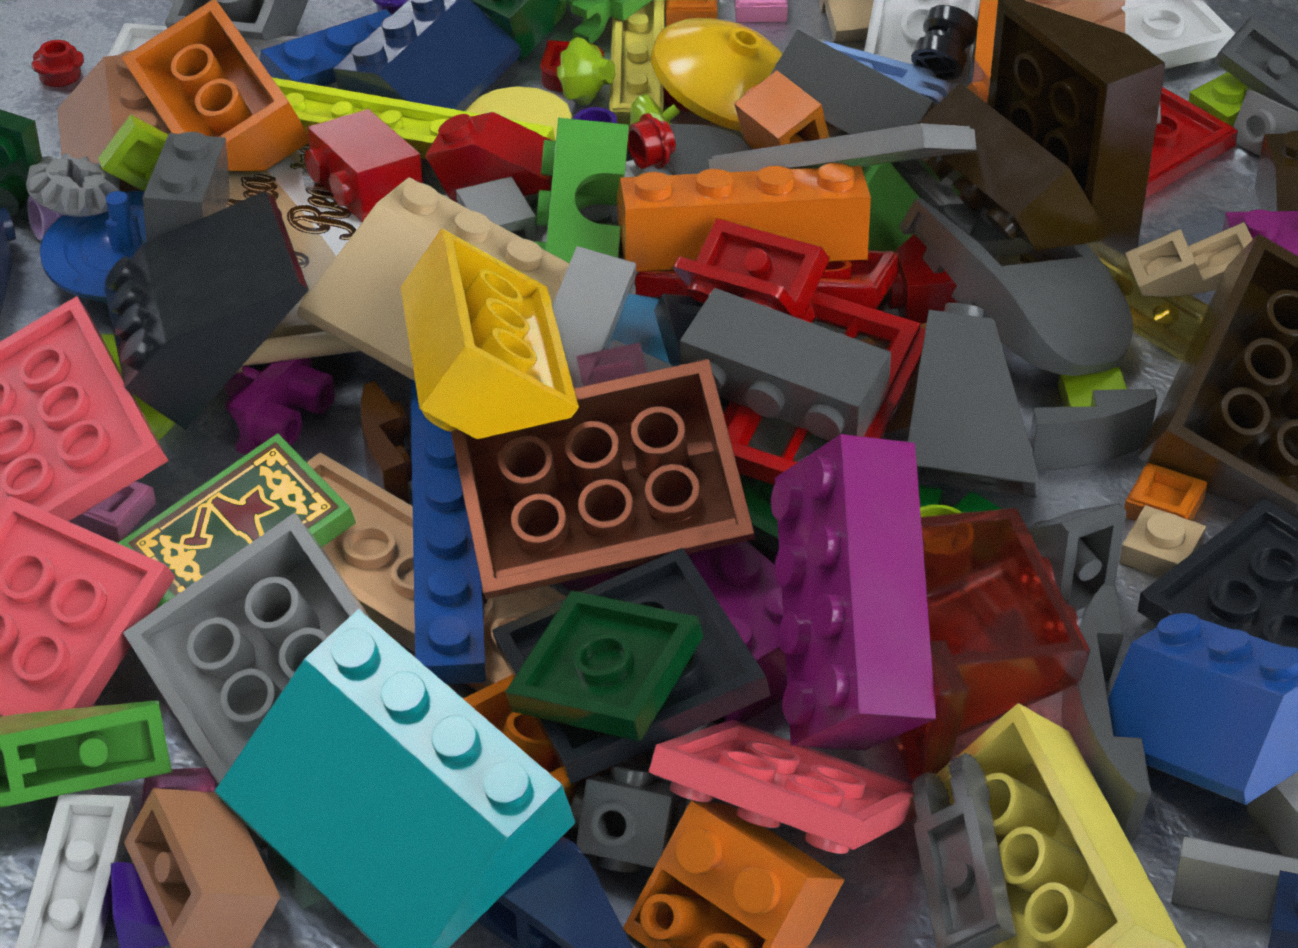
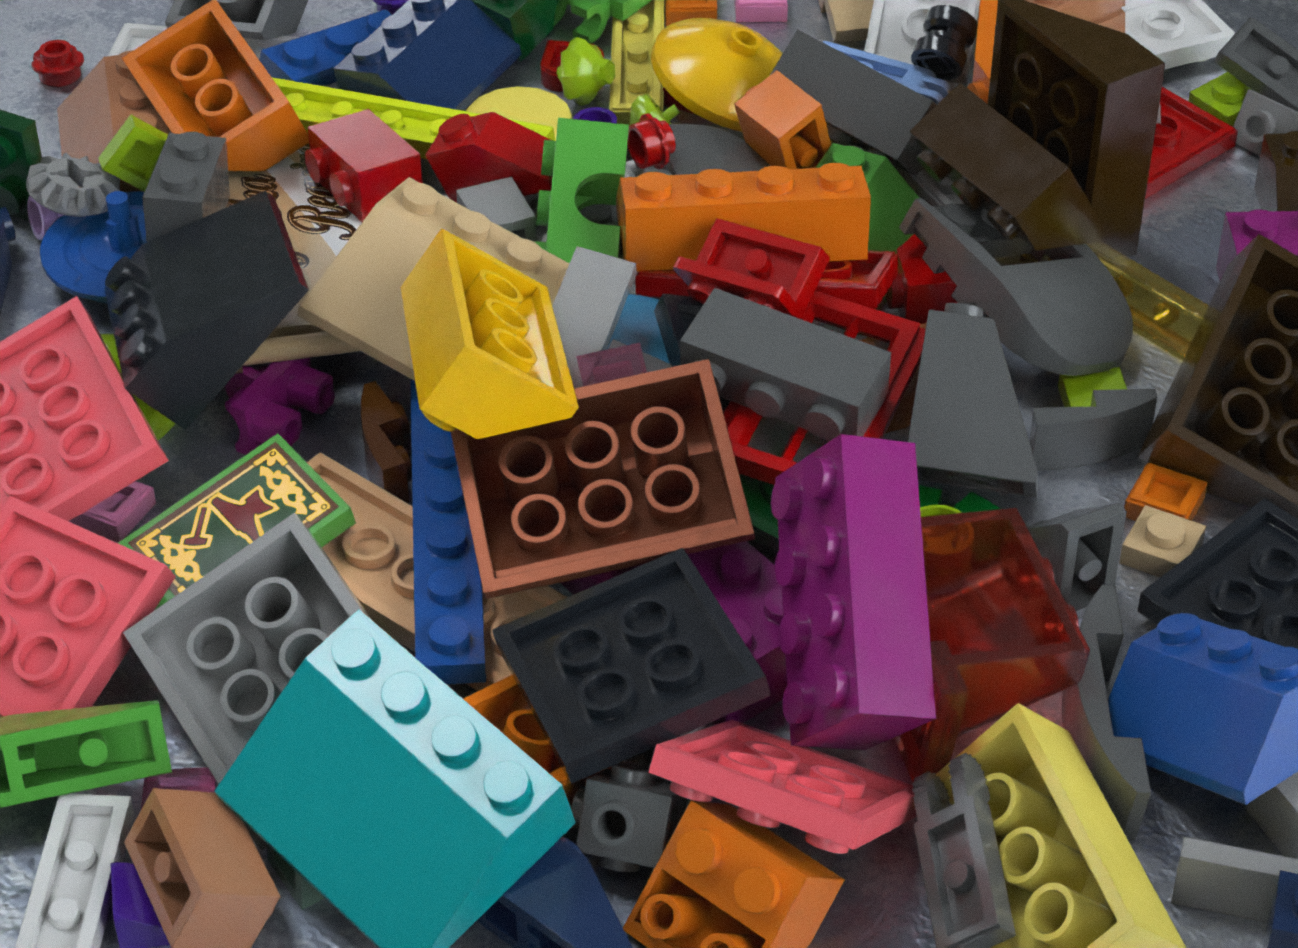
(605, 665): dark green plate -> none
(855, 149): light grey tile -> none
(1176, 269): tan slope -> none

